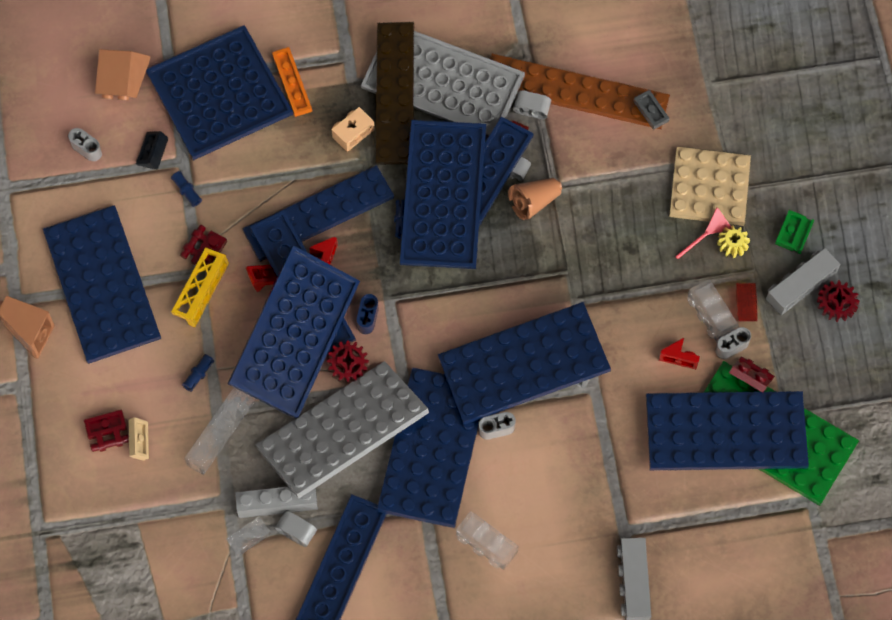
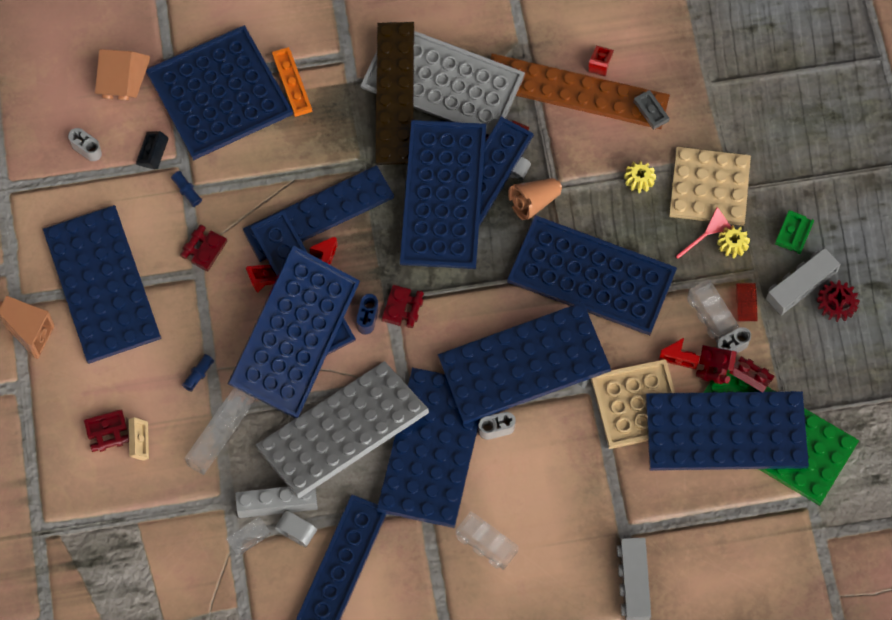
(207, 287): yellow fence -> none
(352, 129): light nougat brick -> none
(356, 361): dark red gear -> none
(397, 304): none -> dark red plate
(398, 218): dark blue pin -> none
(532, 104): light grey beam -> none
(589, 270): none -> dark blue plate
(600, 60): none -> red slope
(623, 400): none -> tan plate
(638, 182): none -> light yellow gear
(718, 358): none -> dark red plate

